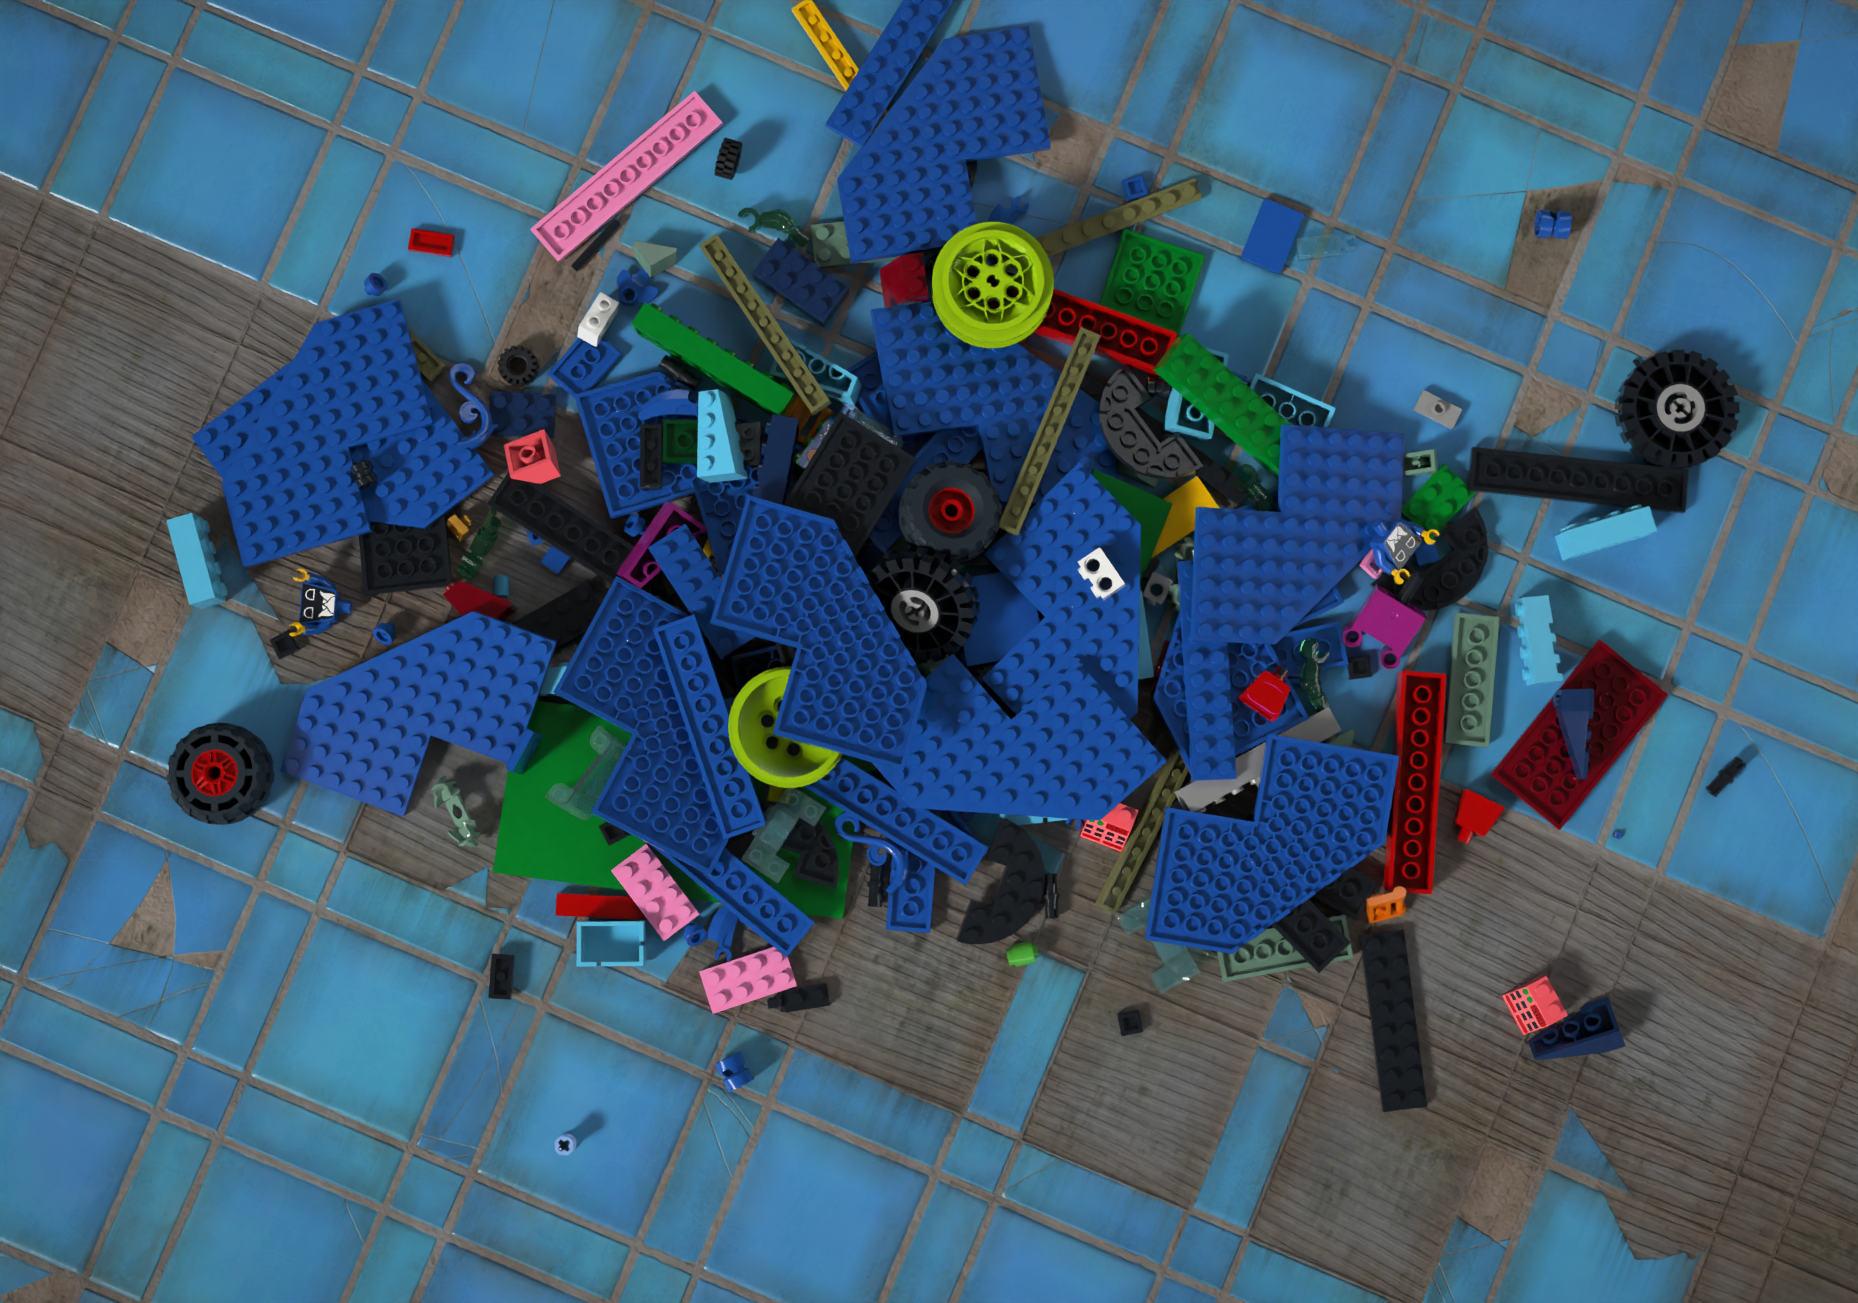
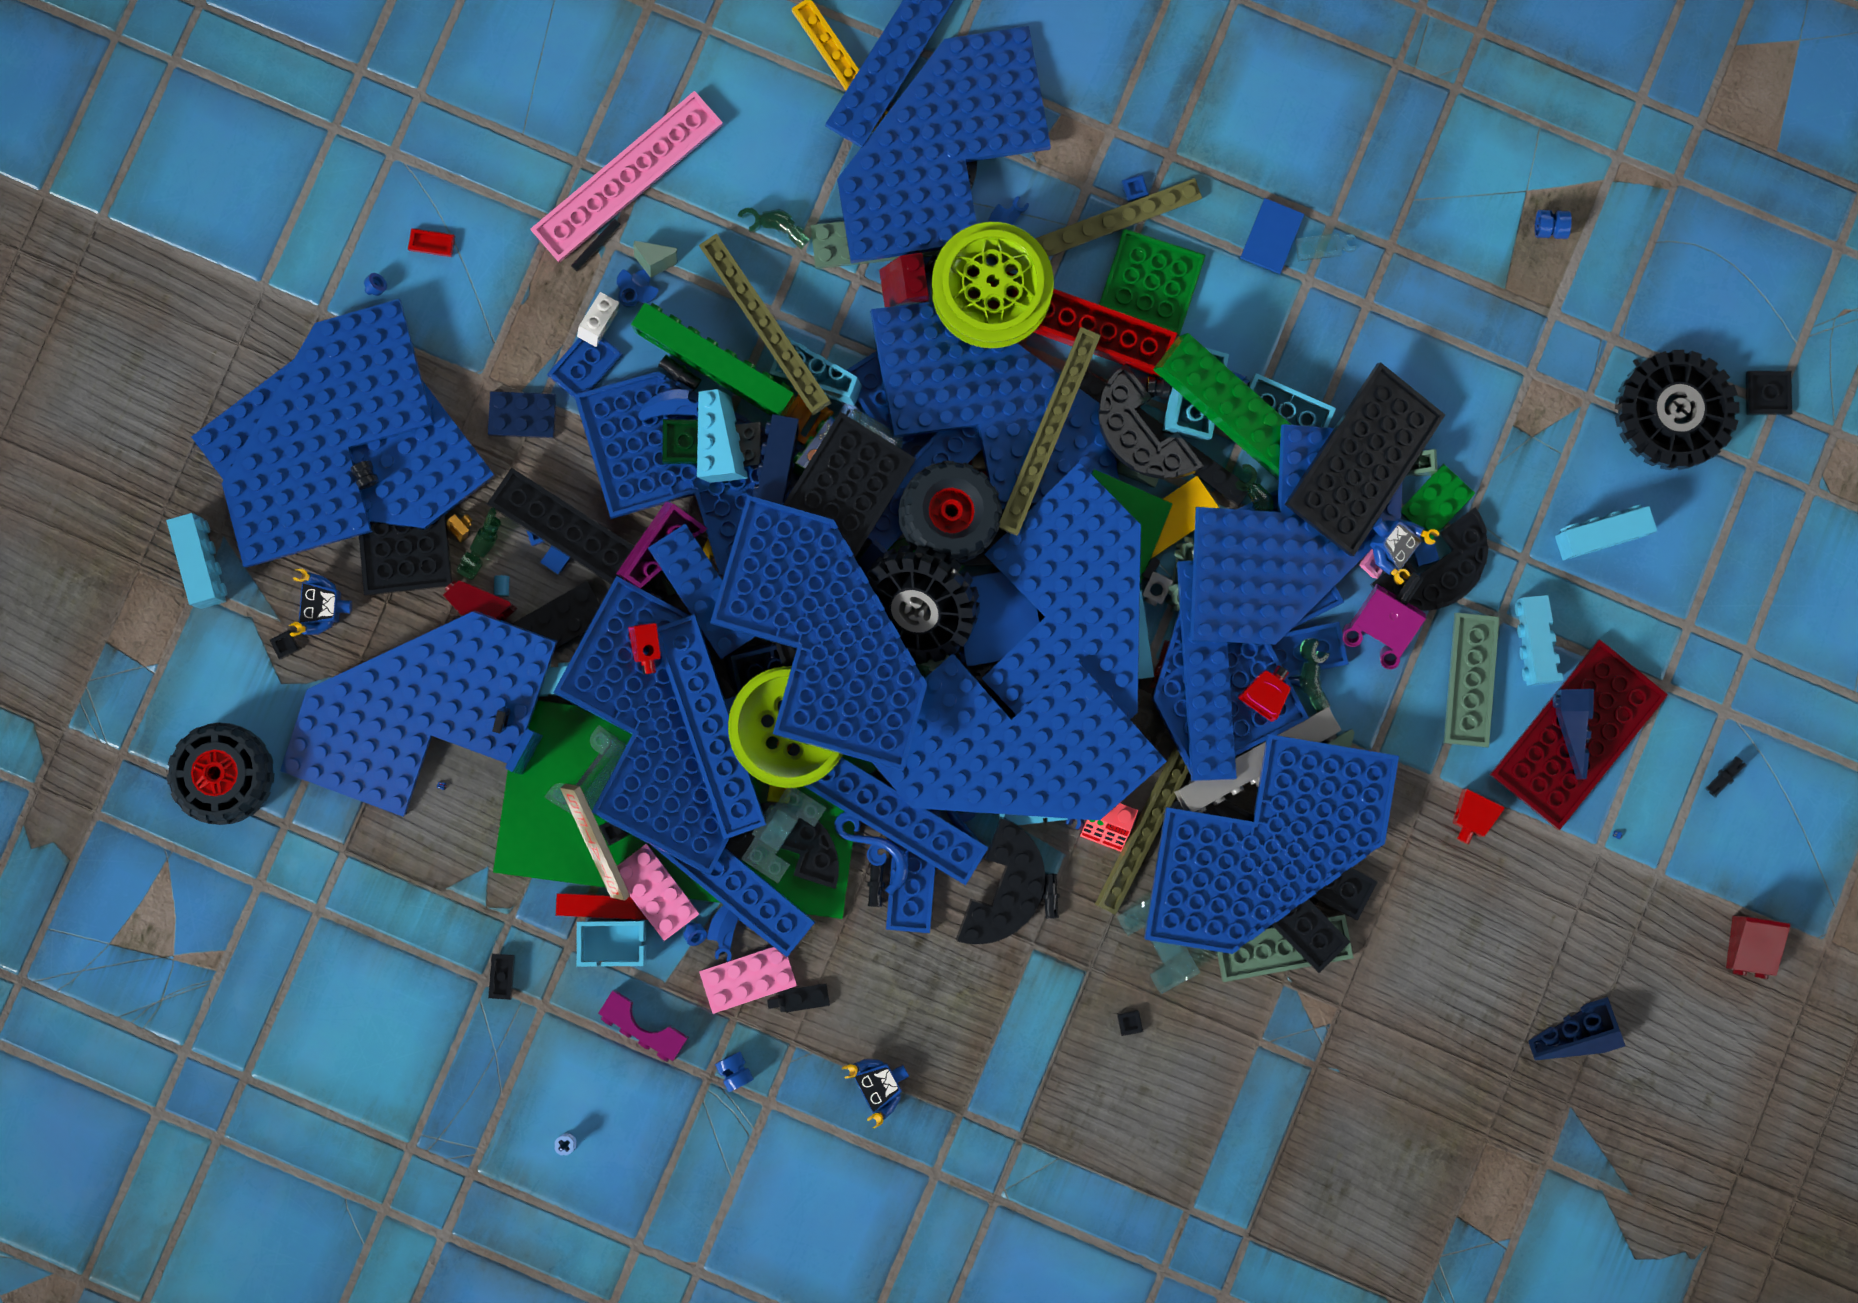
(385, 633): blue tile -> none
(427, 361): olive plate -> none
(450, 796): sand green piece -> none
(474, 403): blue plant -> none
(501, 720): none -> black tile
(514, 353): black tyre -> none
(532, 458): coral slope -> none
(595, 841): none -> dark tan tile
(618, 1010): none -> magenta arch
(635, 525): blue tile -> none
(644, 636): none -> red torso
(651, 456): black tile -> none
(728, 158): black tyre -> none
(801, 282): dark blue brick -> none
(878, 1086): none -> torso
(1022, 954): bright green brick -> none
(1105, 571): white brick -> none
(1359, 667): black tile -> none
(1365, 459): none -> black plate
(1380, 907): orange plate -> none
(1393, 1020): black plate -> none
(1416, 787): red brick -> none
(1437, 409): light grey plate -> none
(1534, 1004): coral slope -> none
(1577, 480): black plate -> none
(1756, 946): none -> dark red slope
(1769, 392): none -> black tile

